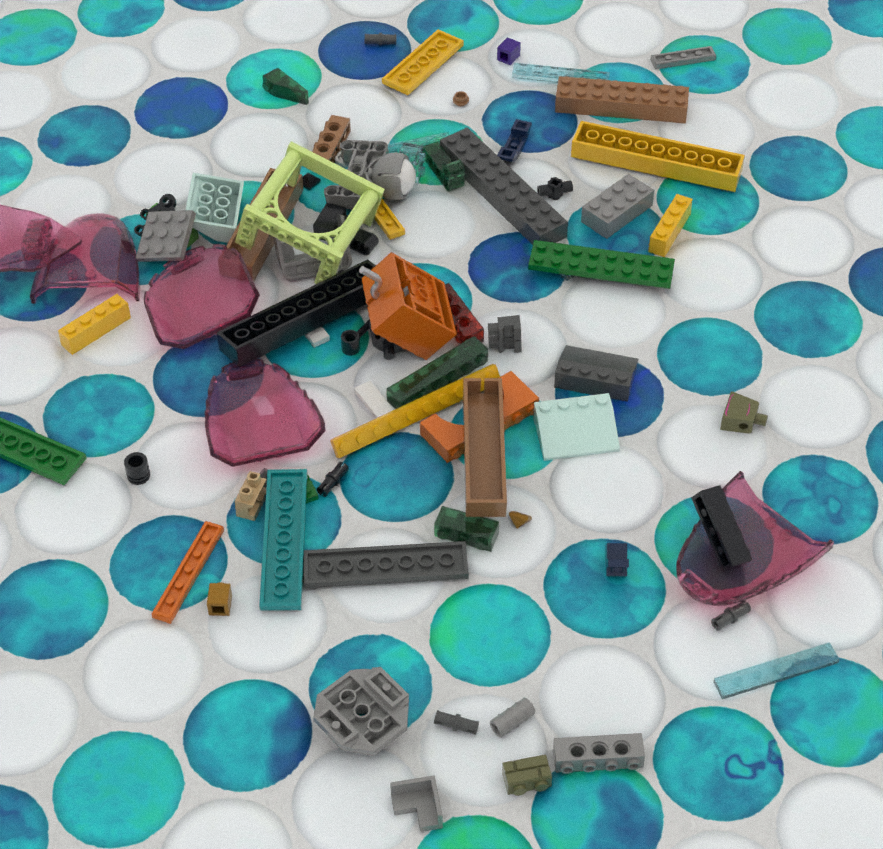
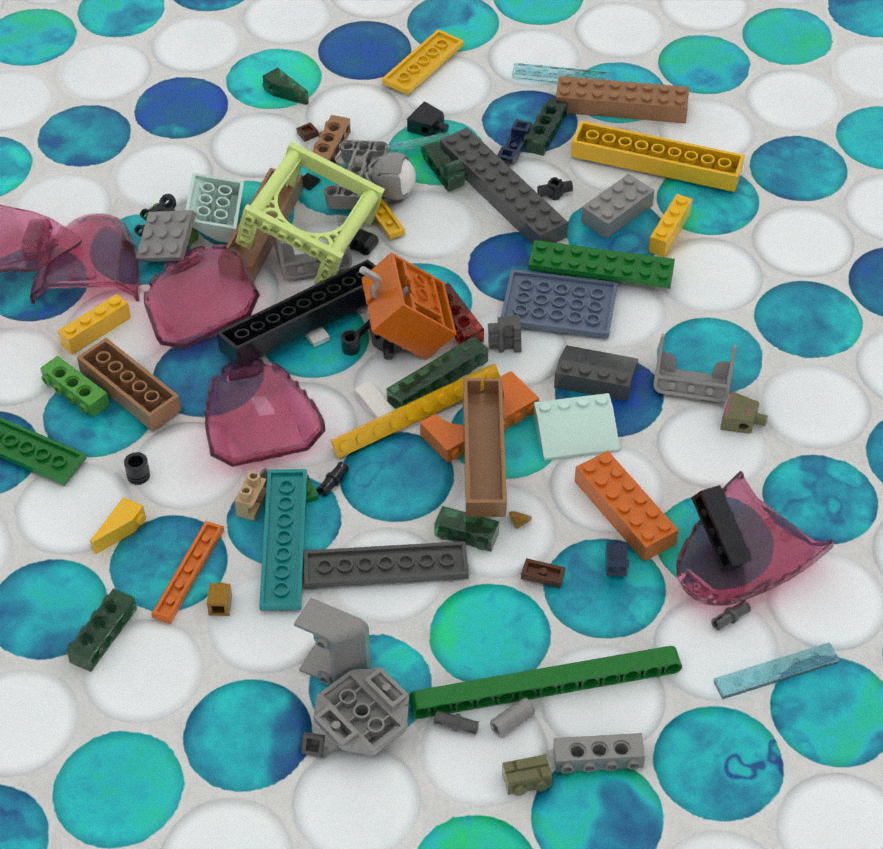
(74, 386): none -> bright green brick
(101, 630): none -> clear green brick
(120, 523): none -> yellow slope
(129, 384): none -> medium nougat brick
(307, 131): none -> reddish brown tile
(313, 744): none -> dark grey slope
(327, 218): black brick -> none
(339, 638): none -> light grey windscreen
(380, 39): dark grey pin -> none
(416, 157): clear light blue brick -> none
(418, 796): light grey panel -> none
(426, 121): none -> black torso
(460, 98): medium nougat plate -> none
(508, 51): dark purple brick -> none
(543, 573): none -> reddish brown plate
(545, 127): none -> clear green brick
(545, 682): none -> green beam
(561, 303): none -> sand blue plate
(626, 506): none -> orange brick
(683, 57): light grey tile -> none
(692, 384): none -> light grey windscreen

